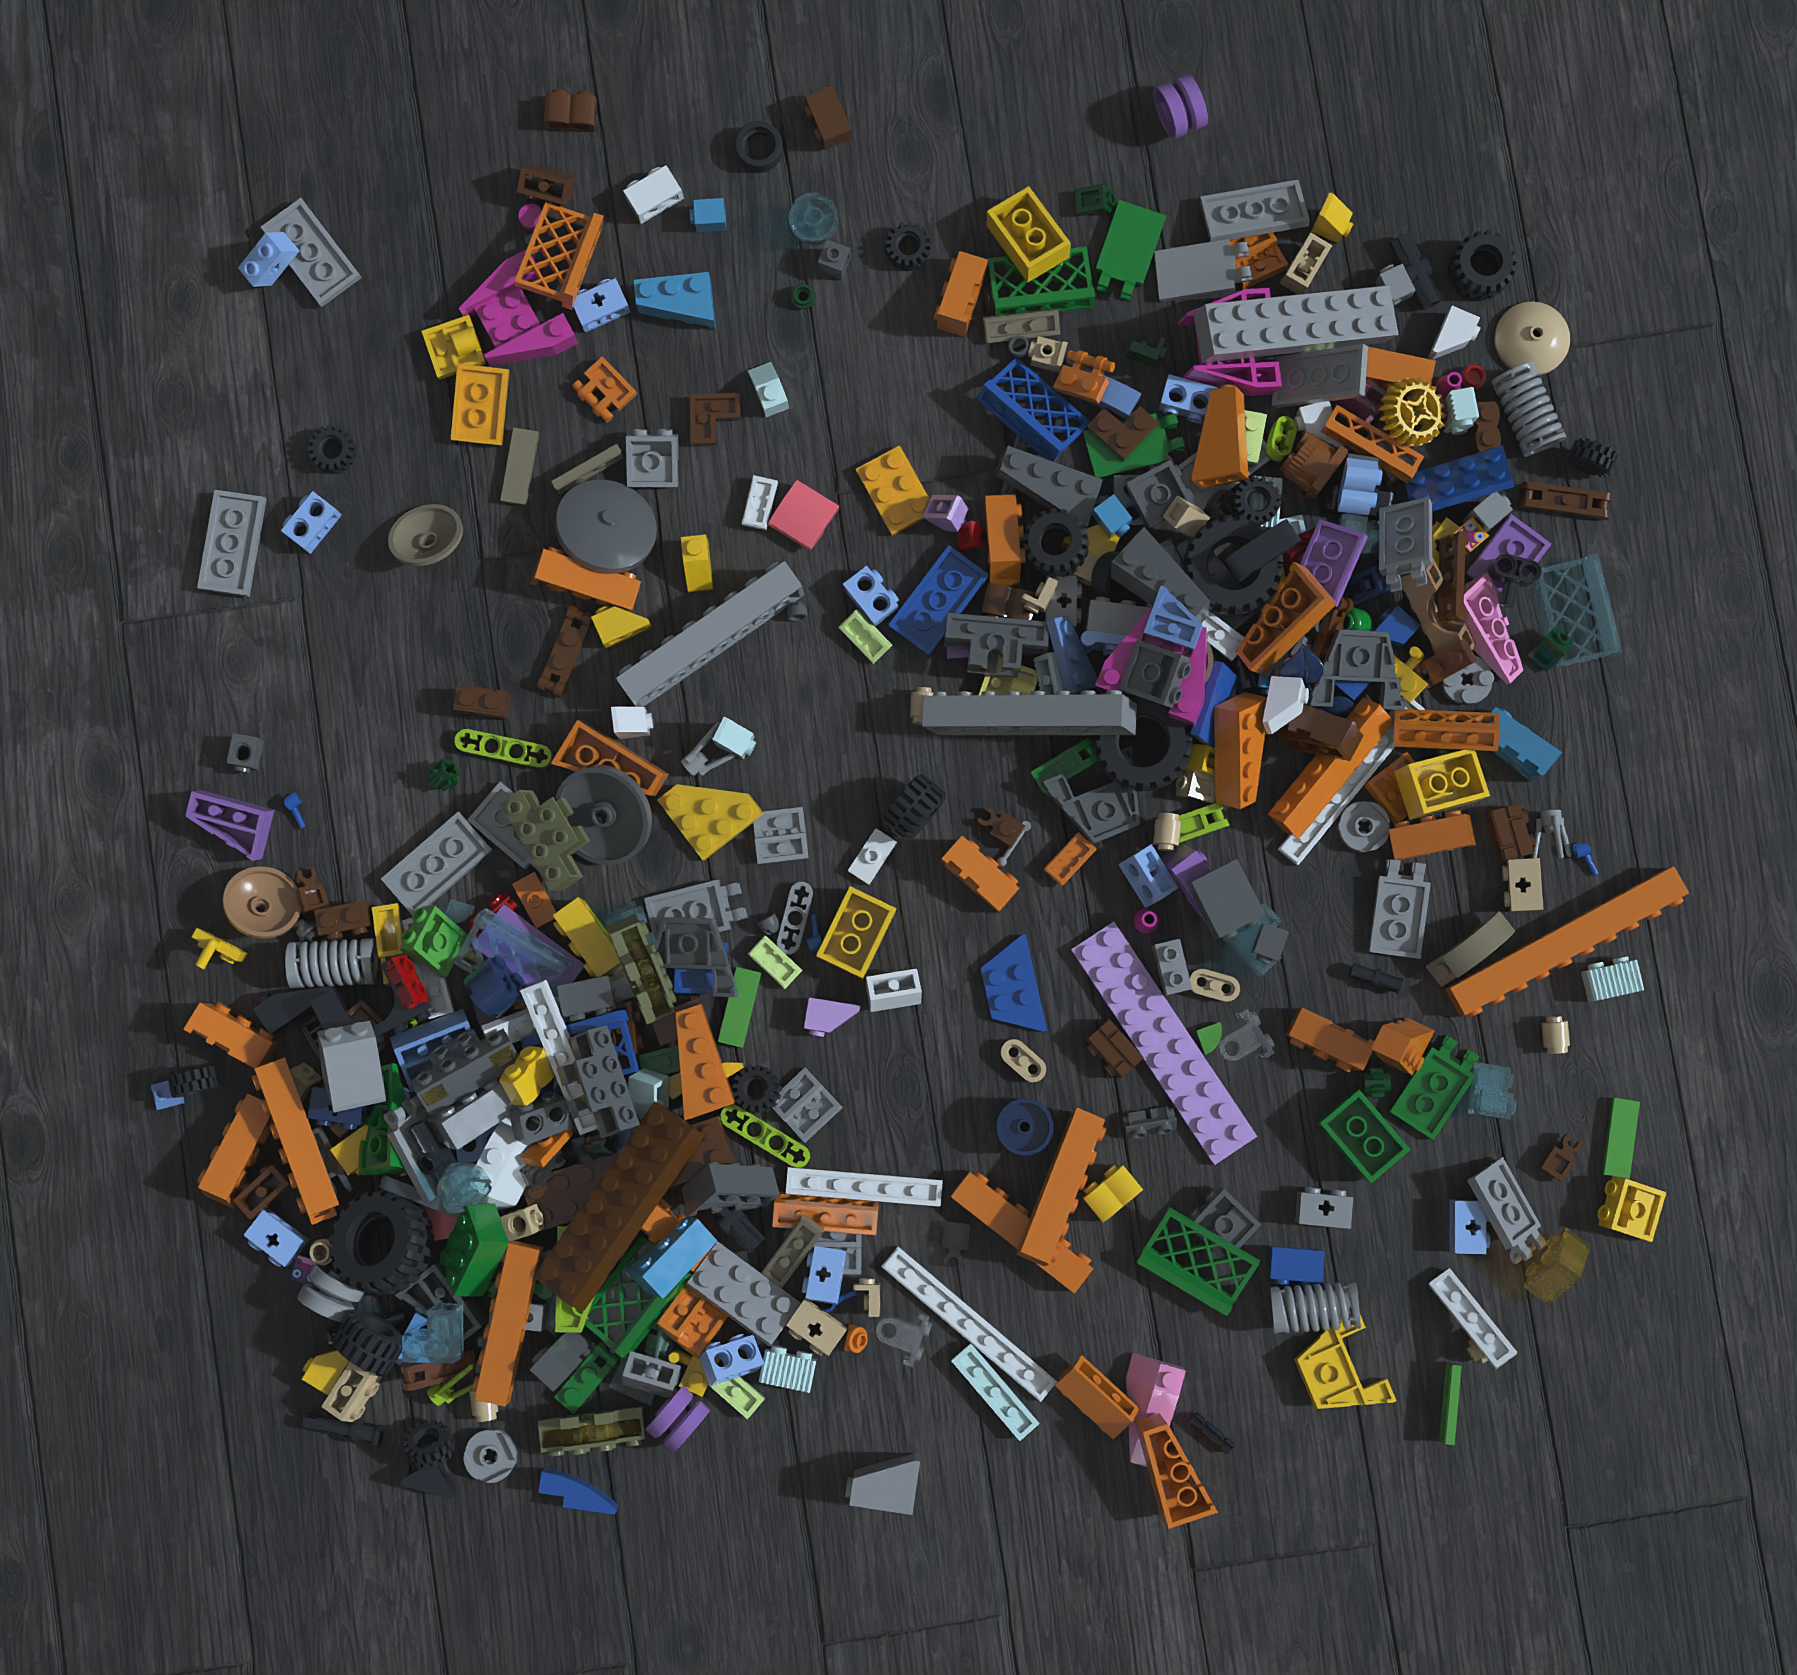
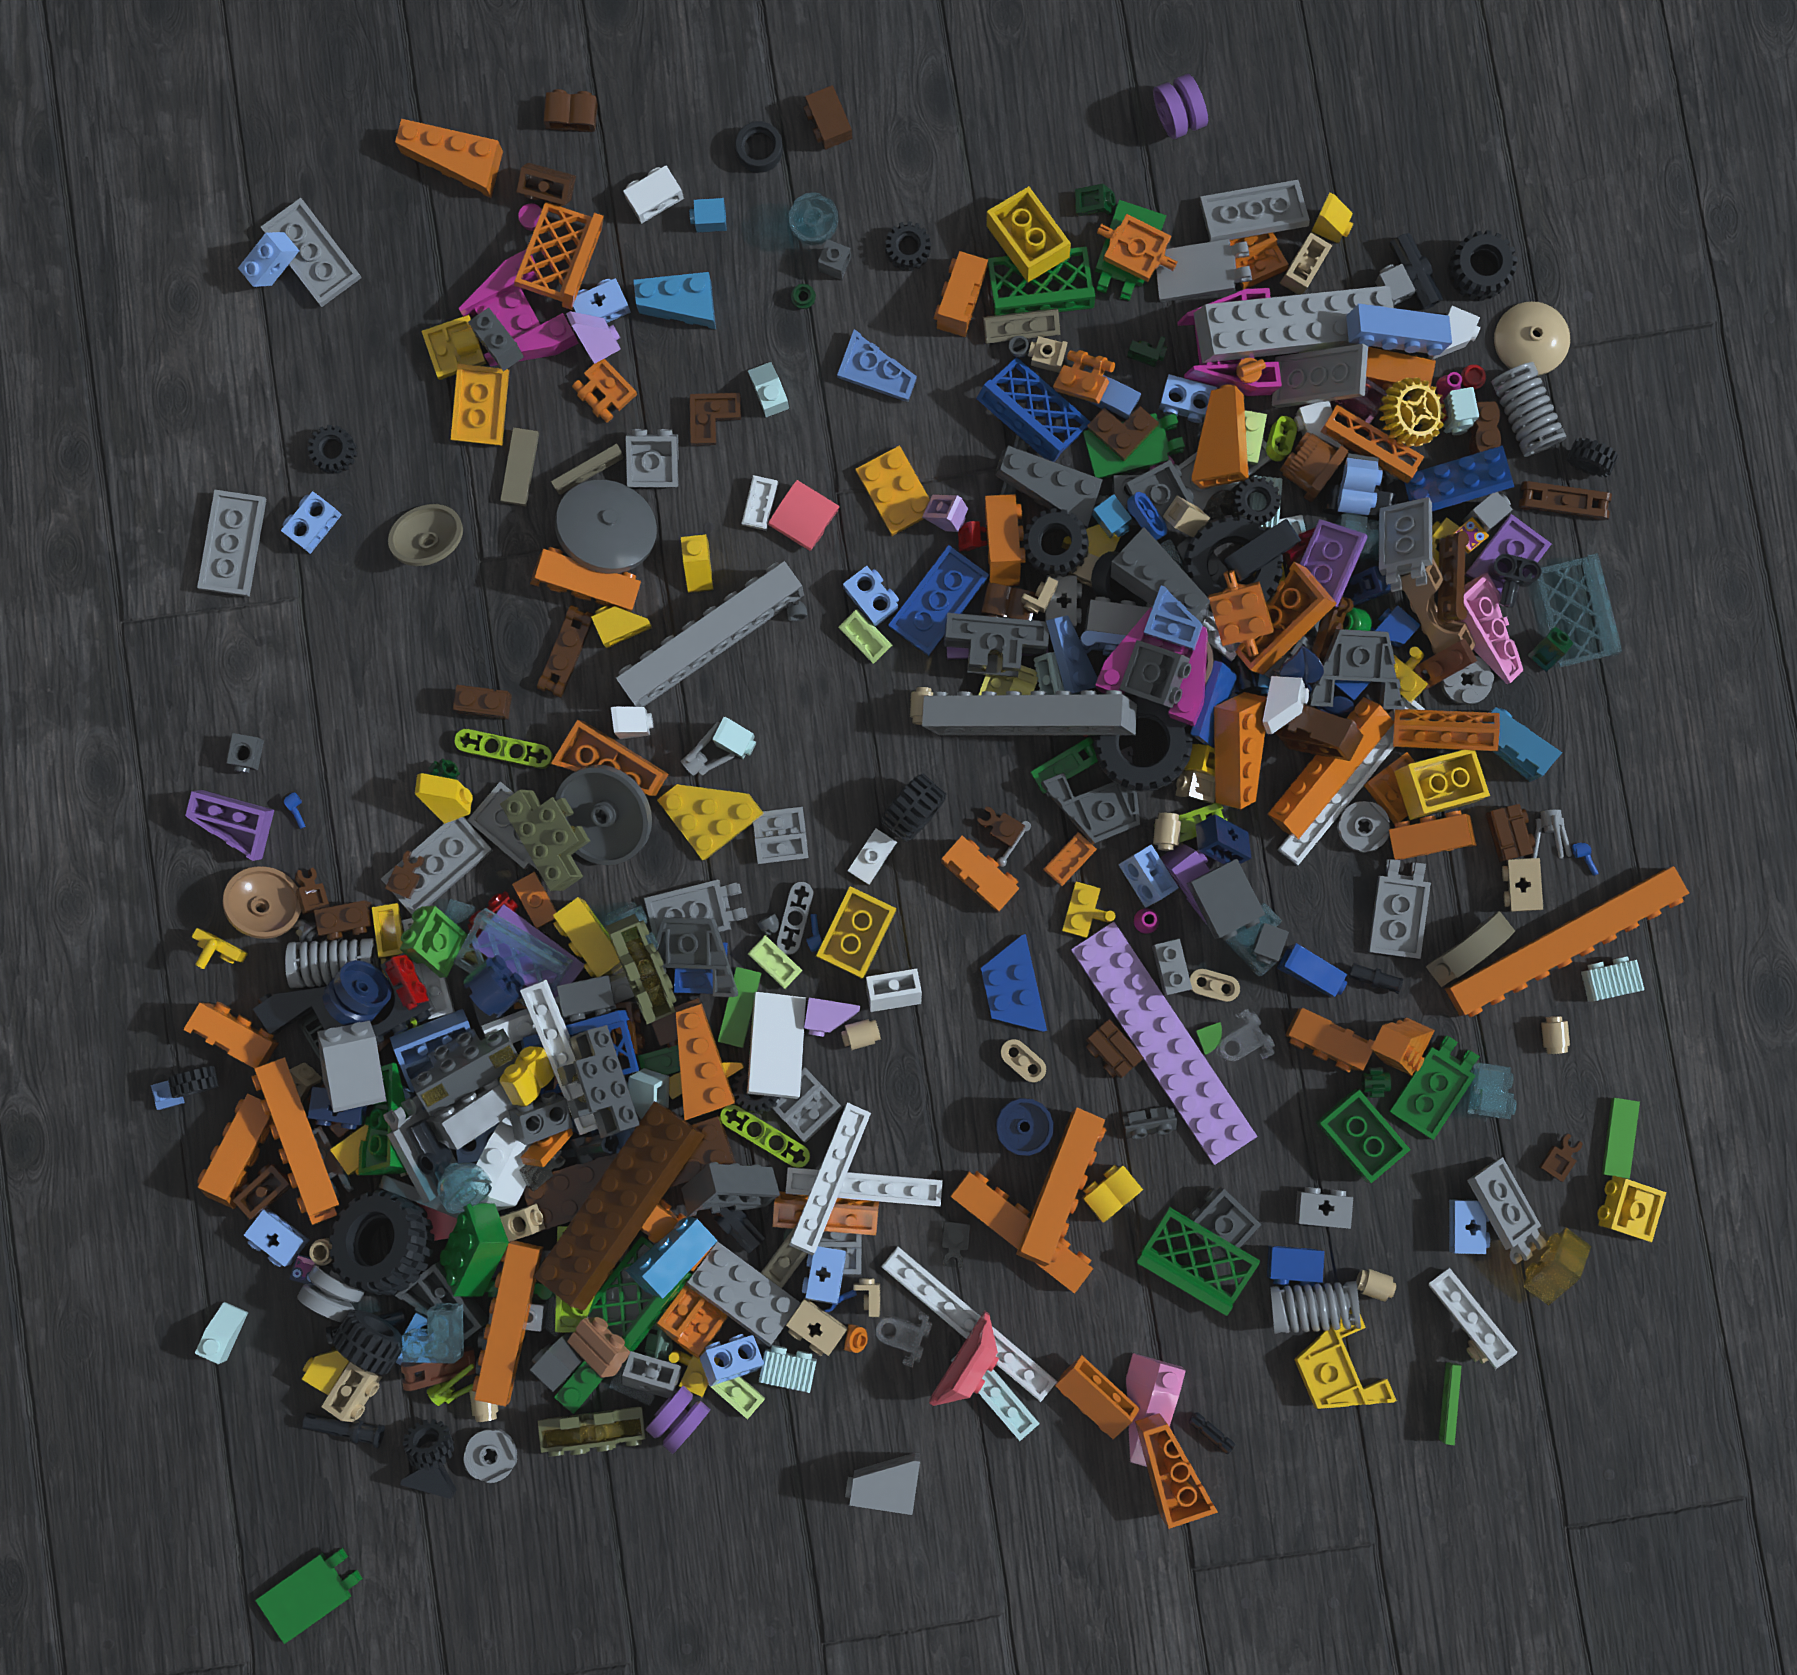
(221, 1333): none -> light aqua slope
(307, 1595): none -> green tile
(356, 993): none -> dark blue wheel
(404, 880): none -> reddish brown plate
(443, 796): none -> yellow slope
(453, 153): none -> orange wedge
(496, 339): none -> dark grey brick
(576, 1492): blue slope -> none
(595, 335): none -> lavender slope
(599, 1346): none -> nougat brick
(776, 1045): none -> white tile
(829, 1179): none -> white plate
(860, 1034): none -> tan brick
(874, 370): none -> medium blue wing
(969, 1365): none -> coral wedge
(1082, 910): none -> yellow plate
(1137, 247): none -> orange plate
(1147, 515): none -> blue plate
(1222, 840): none -> dark blue brick
(1240, 613): none -> orange plate
(1250, 370): none -> orange plate
(1312, 970): none -> blue slope
(1375, 1284): none -> tan brick
(1399, 329): none -> medium blue brick

